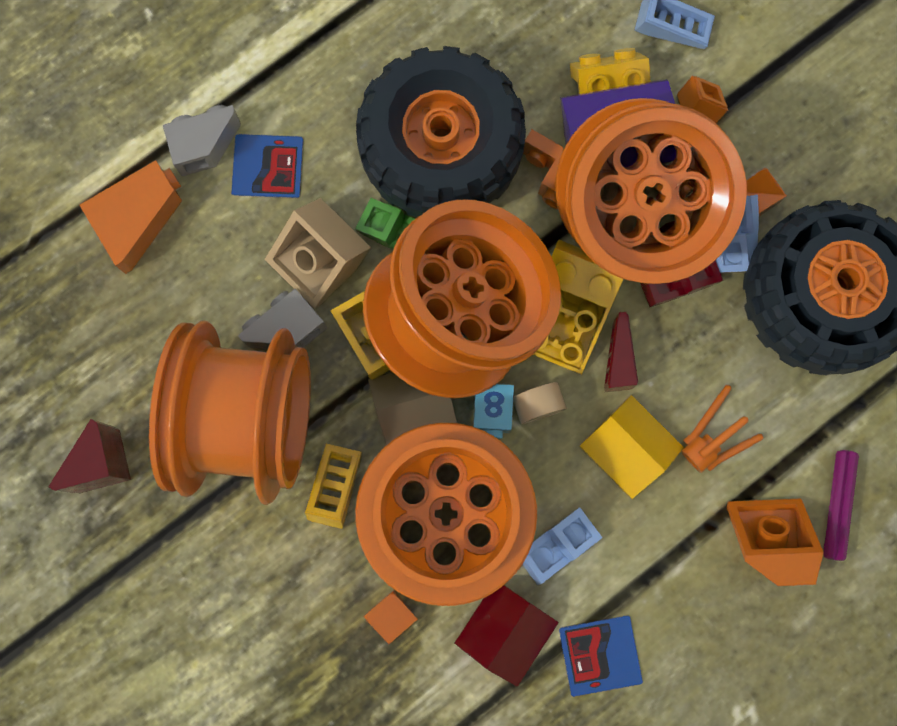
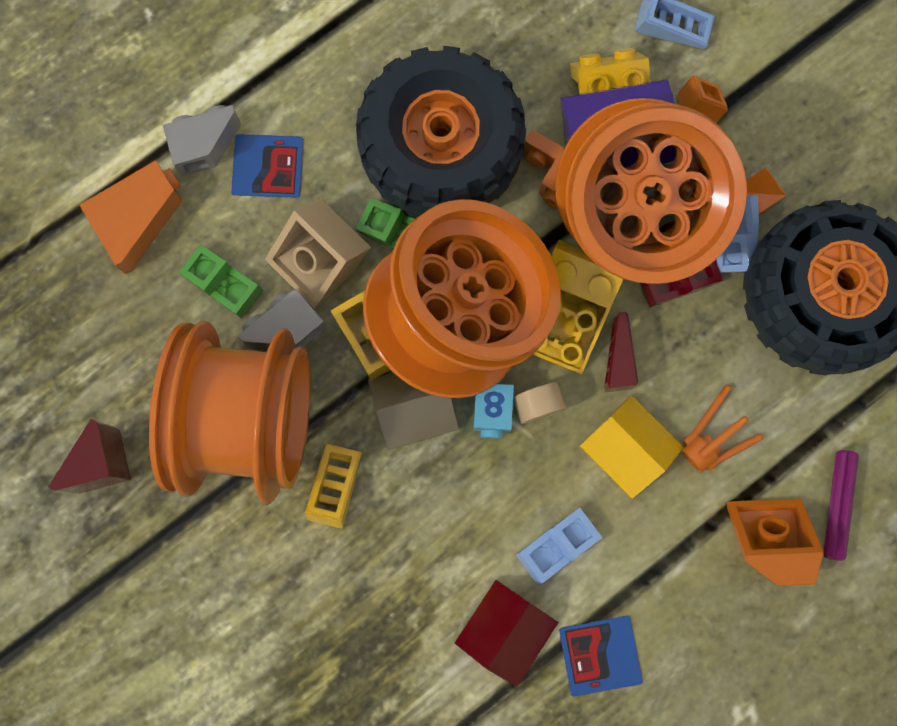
(221, 281): none -> bright green slope
(390, 617): orange slope -> none
(508, 516): orange wheel -> none

